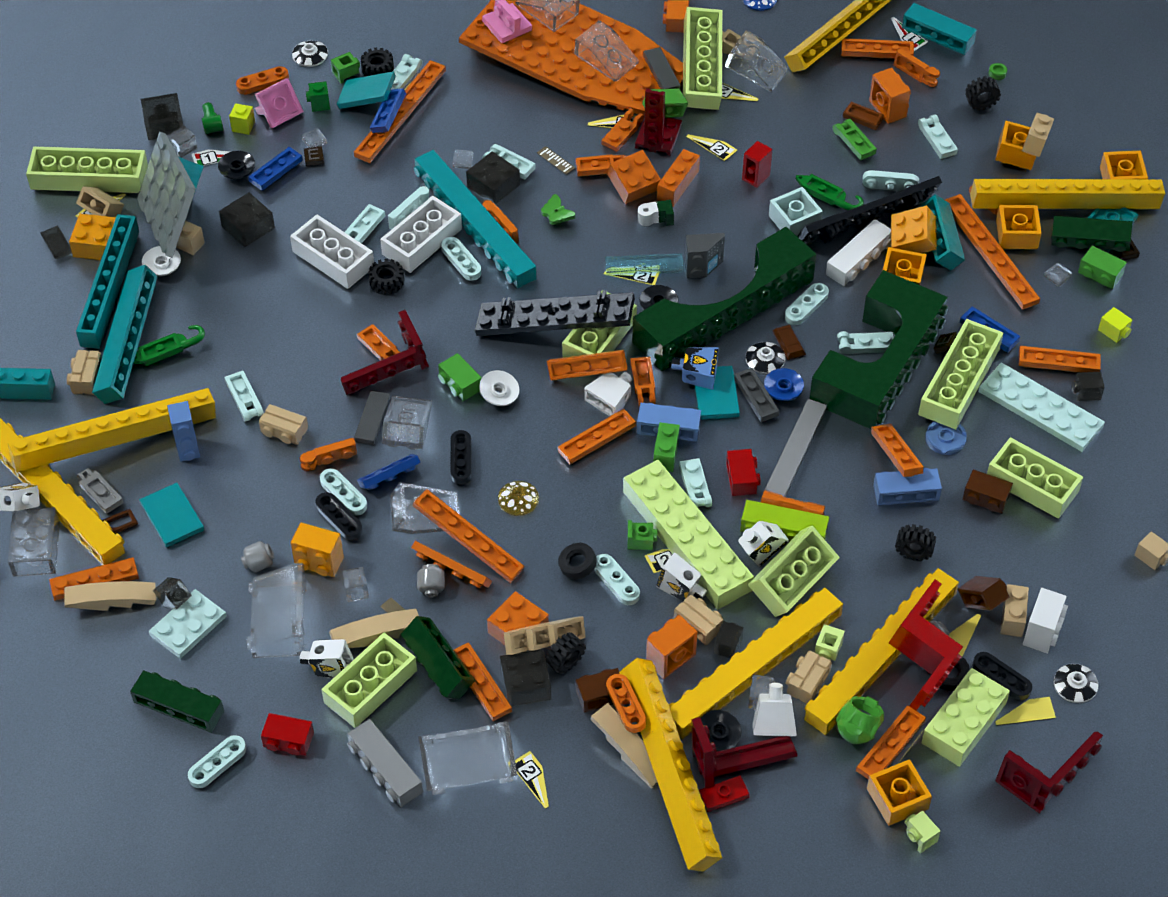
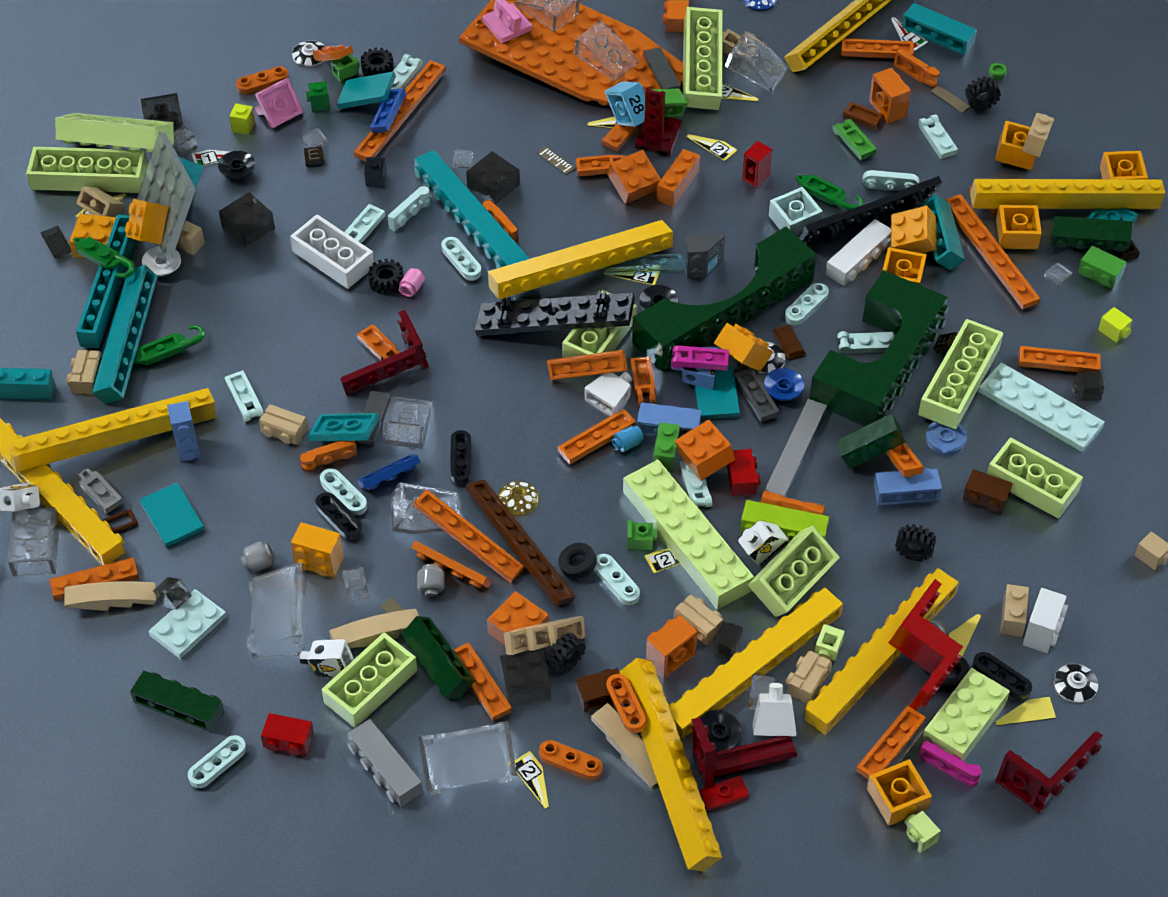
(103, 255): none -> green plate
(111, 131): none -> yellowish green brick
(146, 221): none -> light orange brick
(210, 120): green pin -> none
(275, 168): blue plate -> none
(332, 52): none -> orange hinge
(343, 427): none -> teal tile
(375, 171): none -> black brick
(411, 282): none -> bright pink brick
(421, 233): white brick -> none
(459, 377): bright green brick -> none
(502, 382): white dish -> none
(520, 543): none -> reddish brown plate
(526, 166): light aqua plate -> none
(556, 212): bright green animal -> none
(576, 766): none -> orange plate
(580, 259): none -> yellow brick
(627, 103): none -> medium azure brick
(627, 438): none -> dark azure brick
(656, 213): leg -> none
(680, 579): white torso -> none
(700, 358): none -> dark pink plate
(704, 450): none -> orange brick
(744, 346): none -> light orange brick
(856, 725): bright green helmet -> none
(870, 441): none -> dark green brick
(950, 98): none -> dark tan sticker
(950, 764): none -> dark pink plate
(983, 593): reddish brown brick -> none
(1009, 338): blue plate -> none

